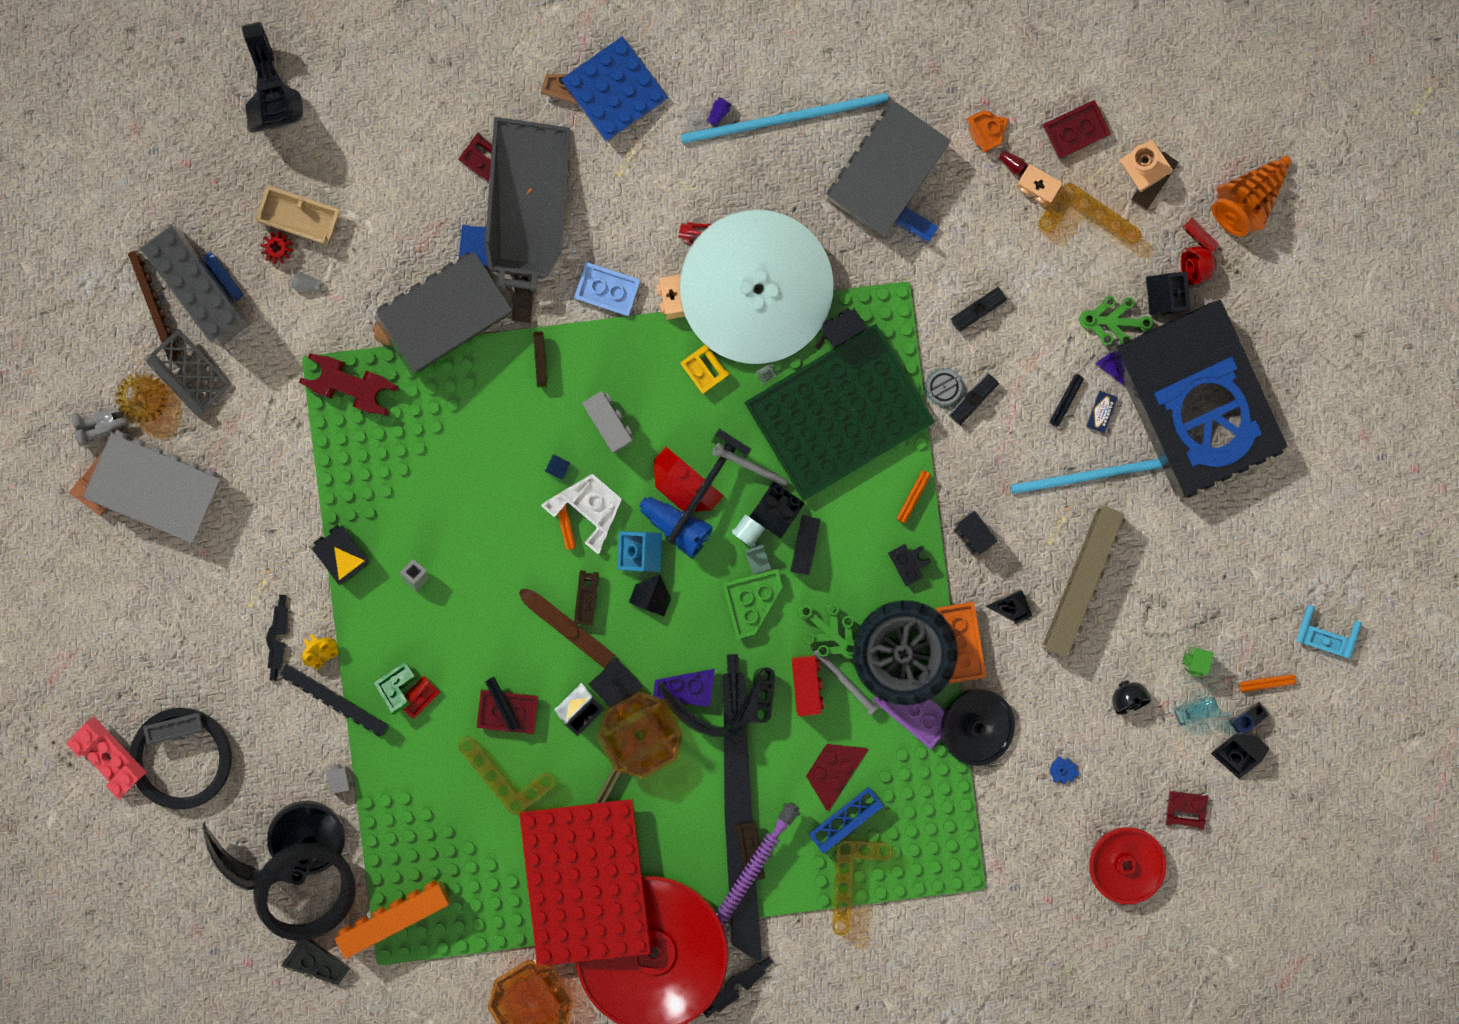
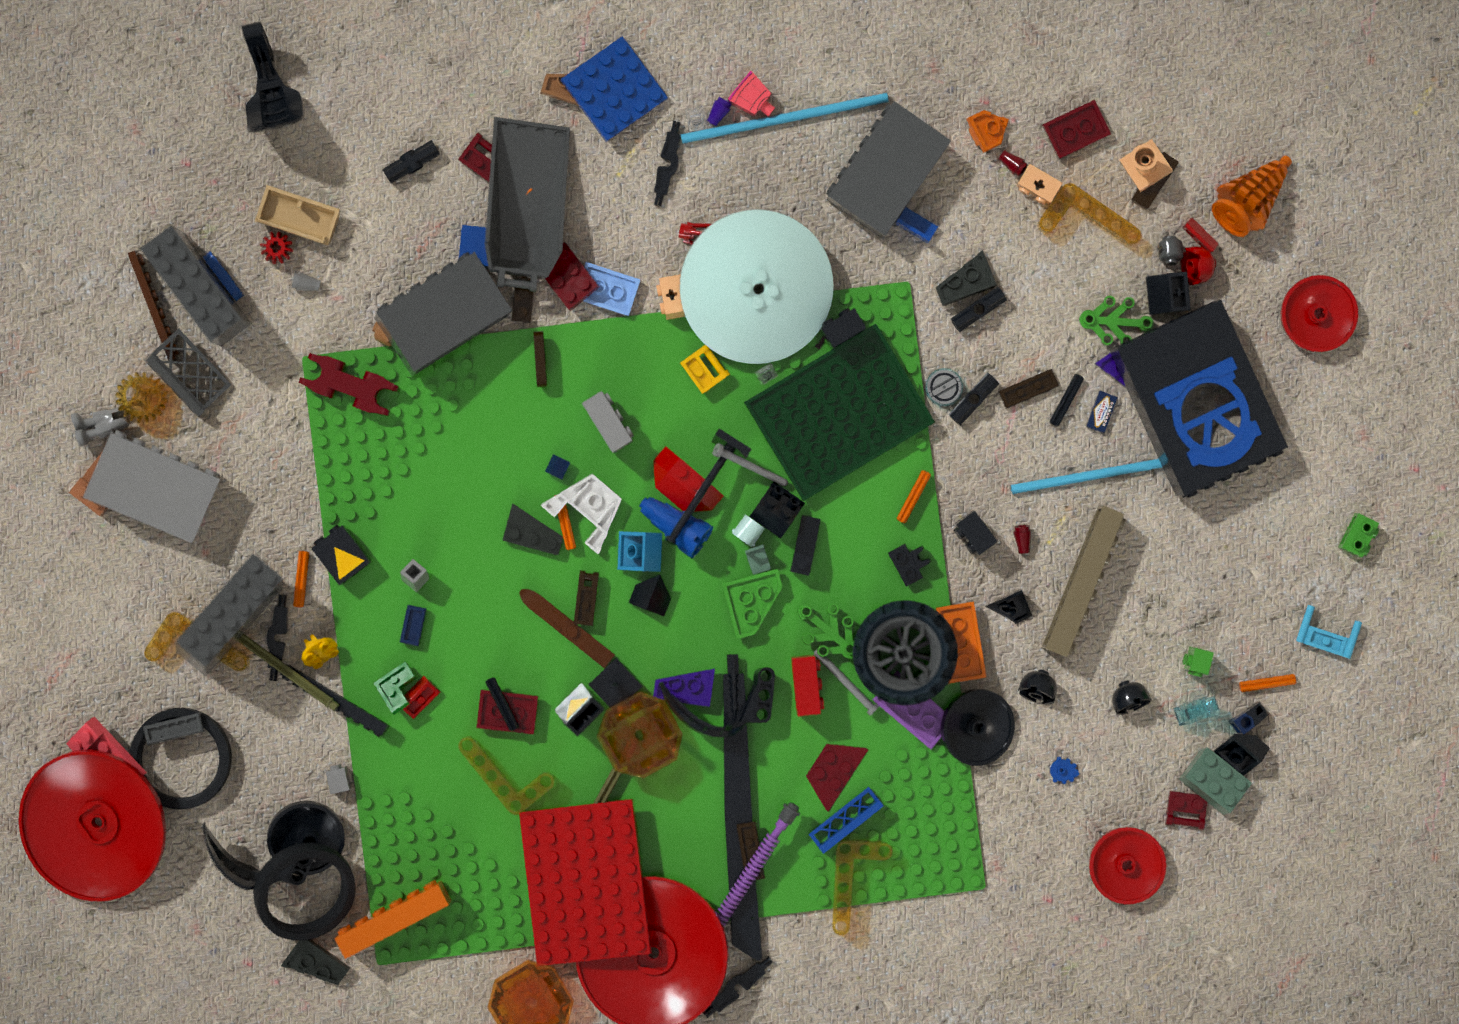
(67, 843): none -> red dish
(173, 631): none -> clear yellow beam
(229, 615): none -> dark grey brick
(288, 672): none -> olive piece
(301, 579): none -> orange axle
(411, 162): none -> black piece
(413, 625): none -> dark blue tile
(530, 532): none -> pearl dark grey wing
(571, 279): none -> dark red plate
(664, 173): none -> black piece
(752, 96): none -> coral torso
(967, 281): none -> pearl dark grey wing
(1023, 538): none -> dark red cone
(1028, 388): none -> dark brown tile
(1038, 686): none -> black cylinder
(1170, 250): none -> dark grey head
(1215, 781): none -> sand green brick
(1319, 313): none -> red dish
(1359, 535): none -> bright green brick

